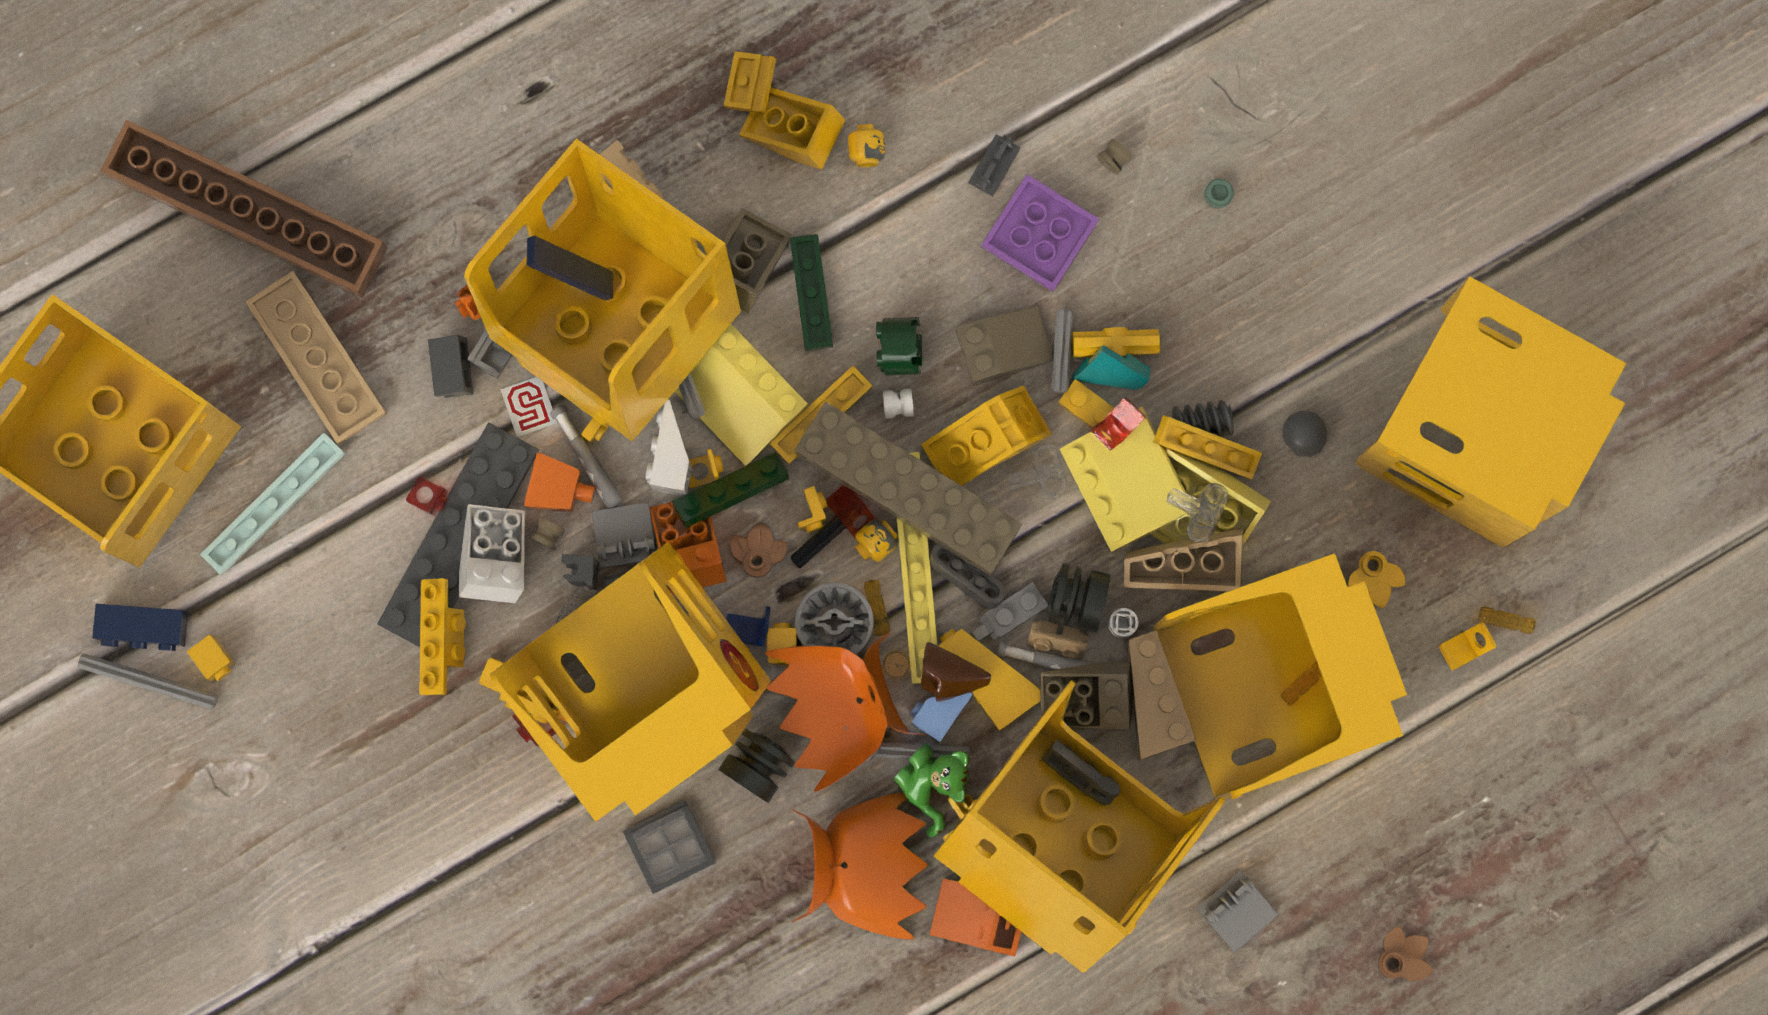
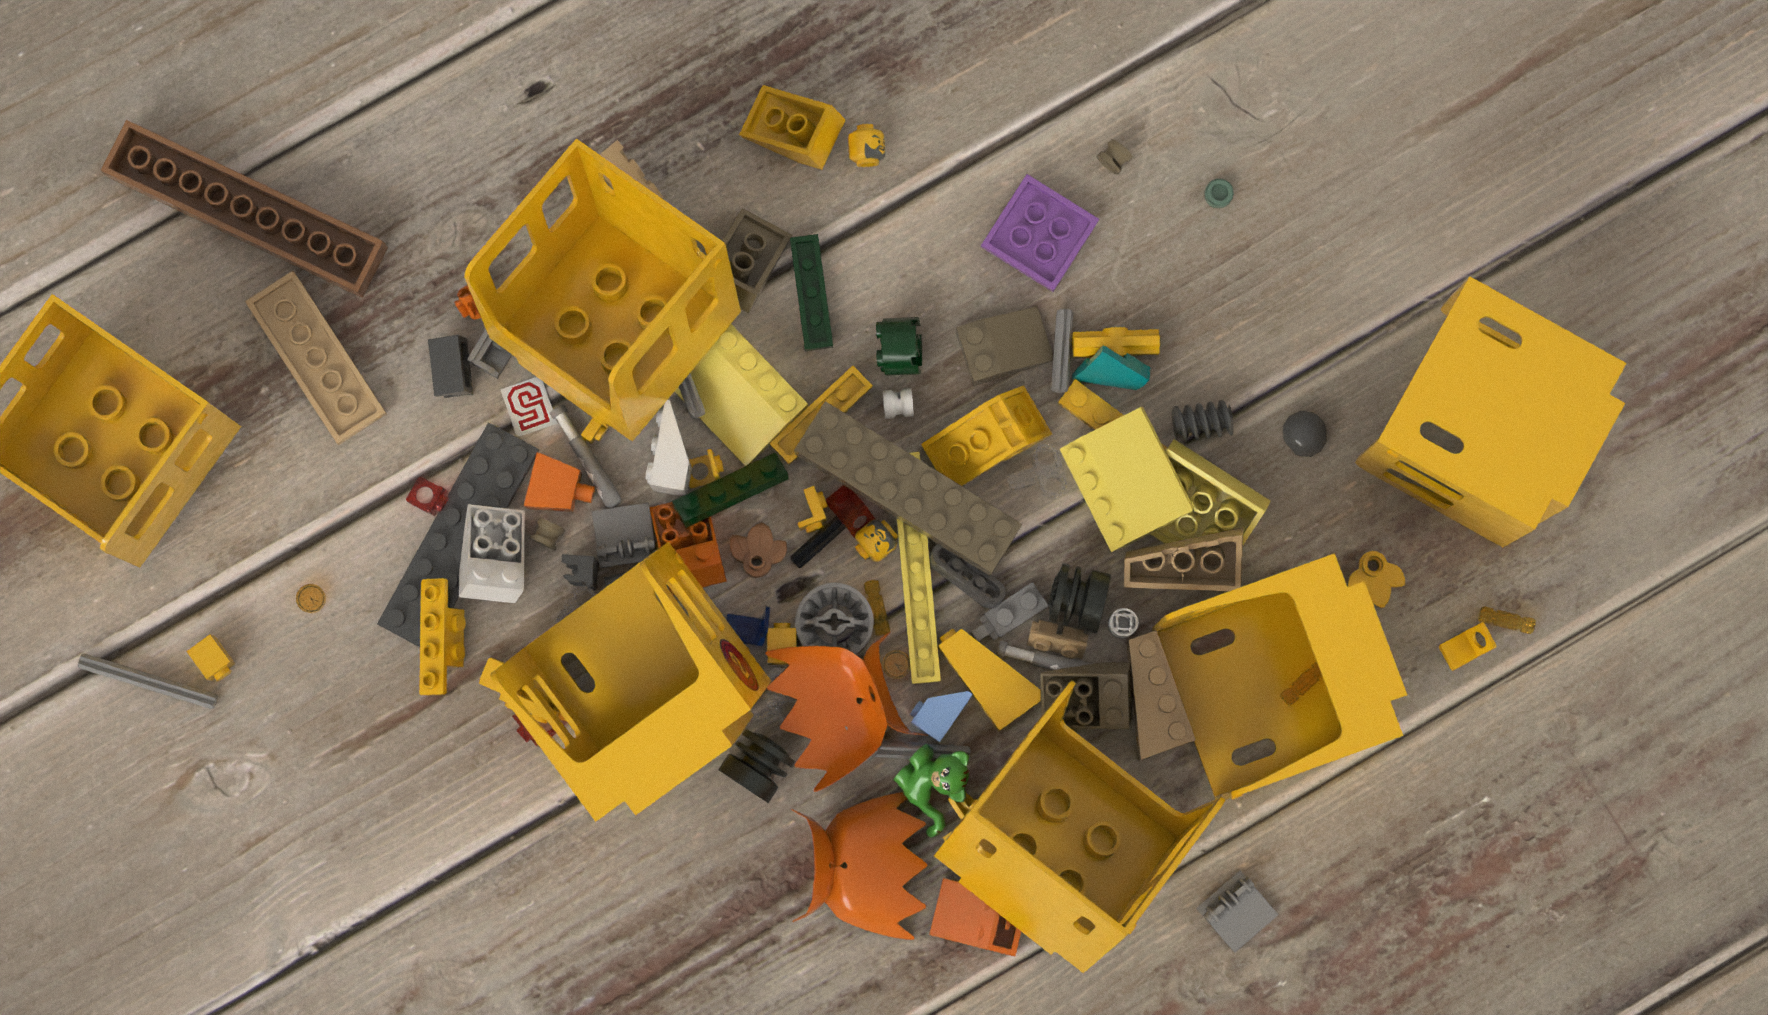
(140, 626): dark blue brick -> none
(272, 504): light aqua plate -> none
(310, 598): none -> clear yellow tile
(569, 268): tile -> none
(669, 847): clear piece -> none
(749, 82): yellow plate -> none
(949, 674): reddish brown hat -> none
(994, 164): dark grey hinge -> none
(1081, 774): dark grey hinge -> none
(1118, 424): clear red bracket -> none
(1201, 509): clear beam -> none
(1207, 447): yellow plate -> none
(1408, 955): medium nougat plate -> none

